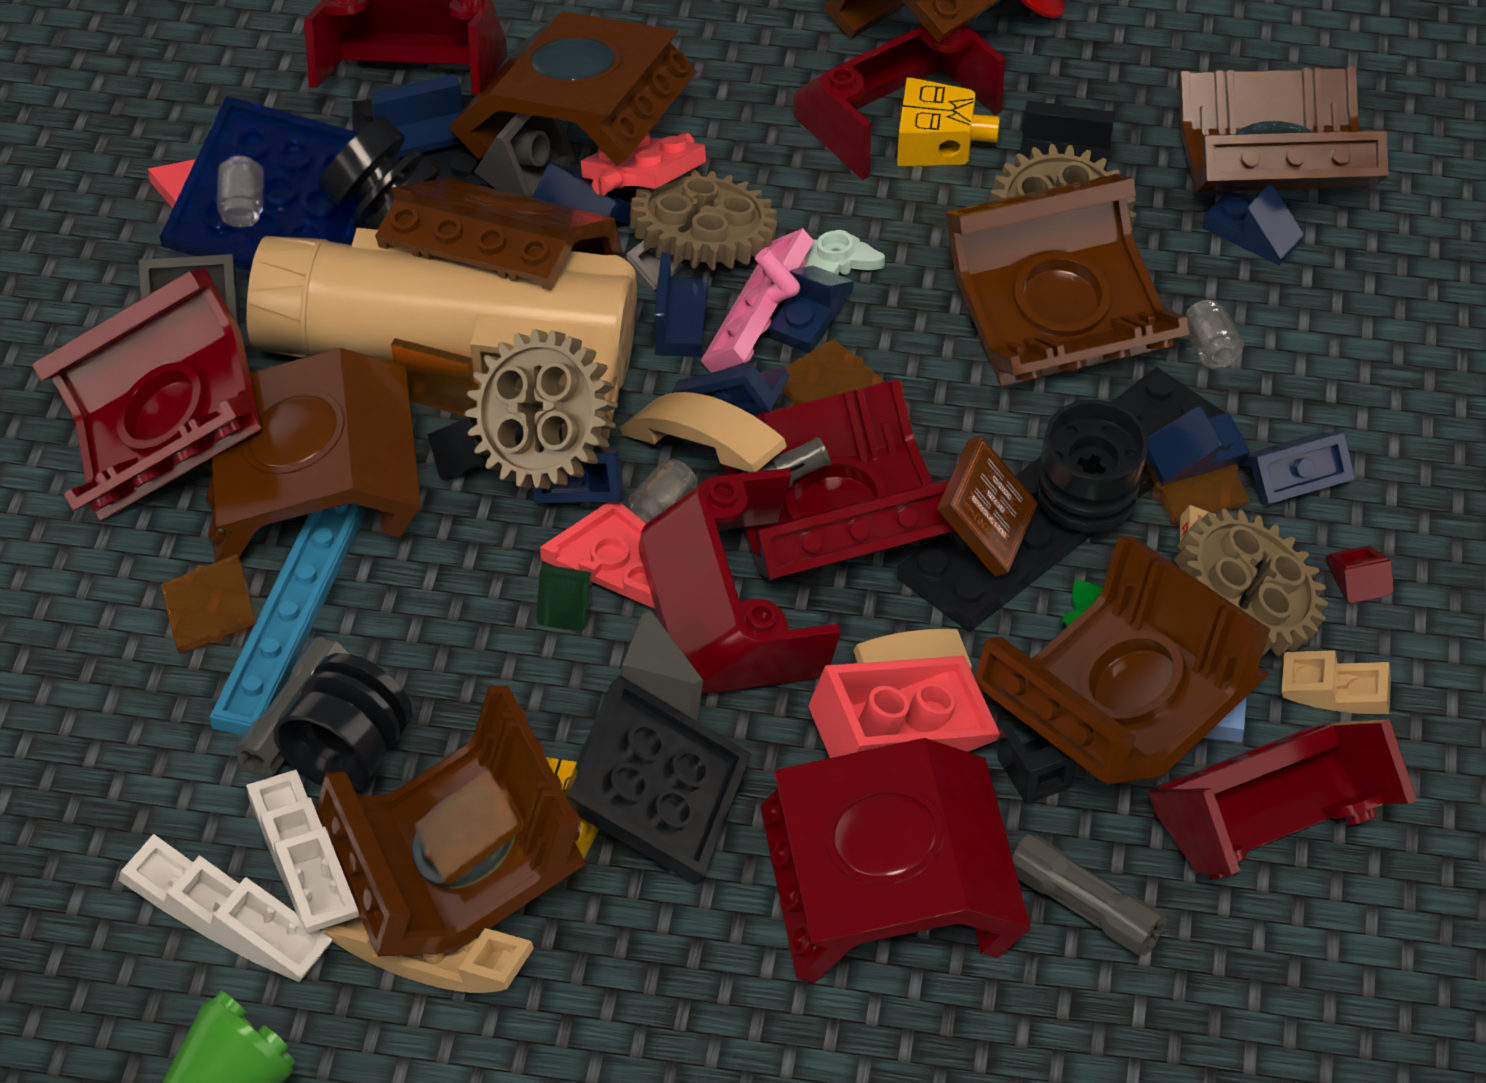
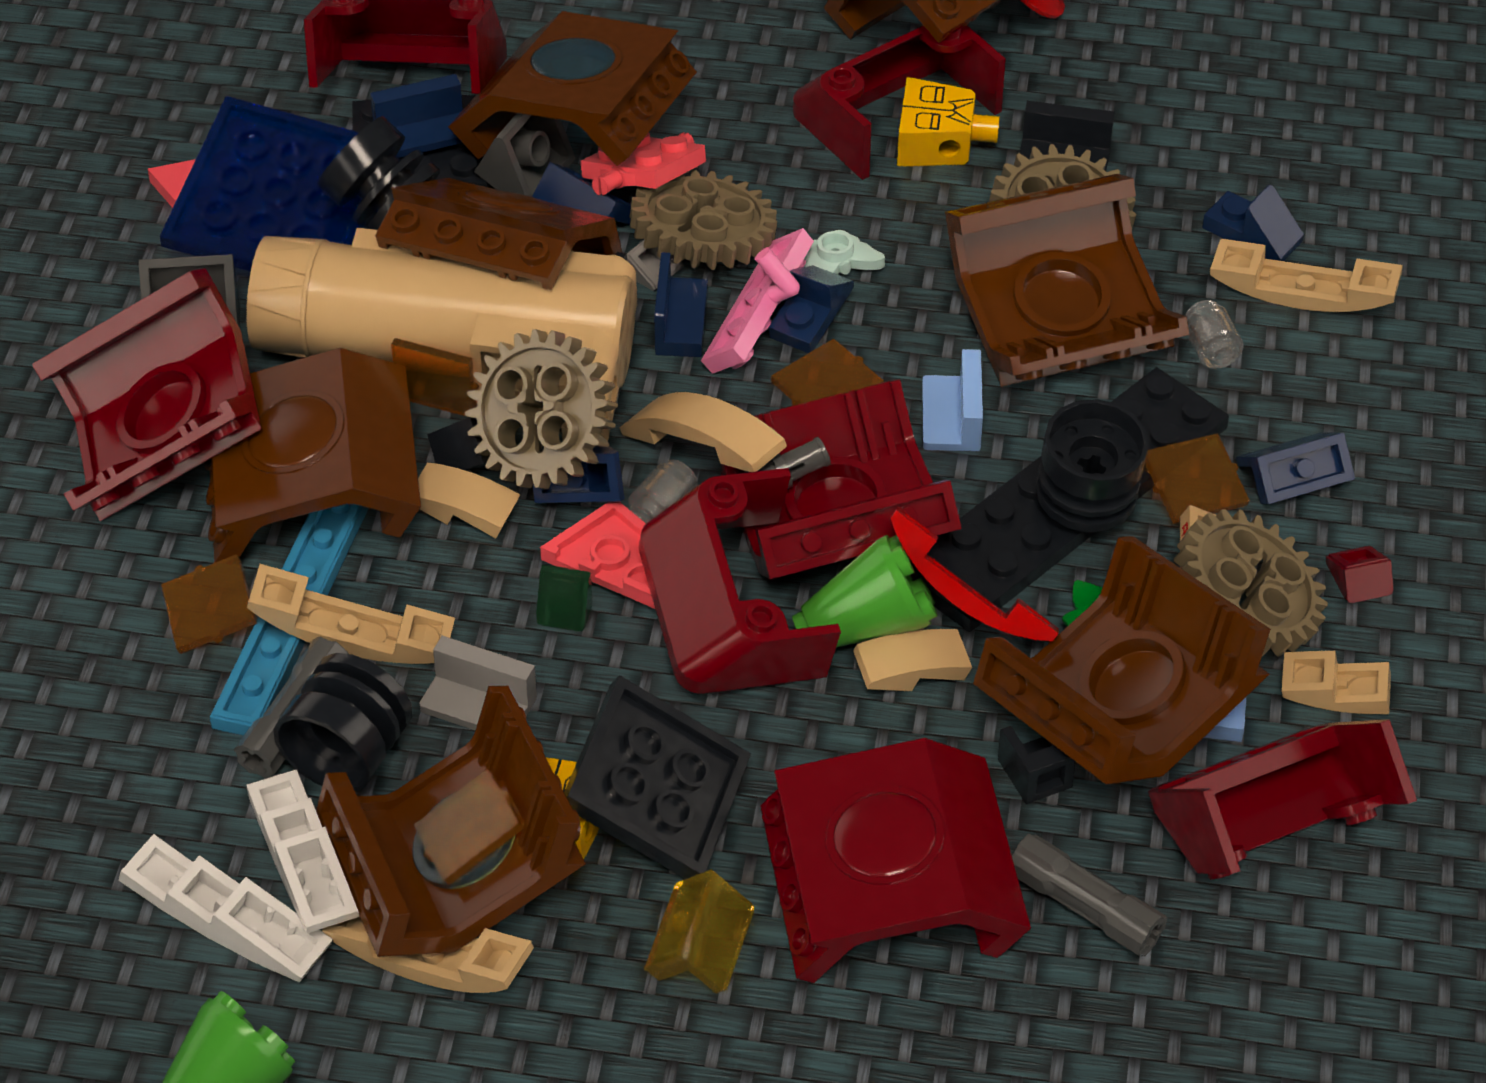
(240, 191): clear brick -> none
(361, 630): none -> tan slope
(464, 678): none -> light grey panel
(466, 495): none -> tan slope
(662, 668): dark grey slope -> none
(701, 931): none -> clear yellow panel
(739, 386): dark blue panel -> none
(871, 597): none -> bright green cone
(901, 702): coral slope -> none
(954, 407): none -> light blue panel
(987, 506): reddish brown tile -> none
(1019, 620): none -> red slope
(1195, 446): dark blue slope -> none
(1277, 131): reddish brown panel -> none
(1301, 285): none -> tan slope

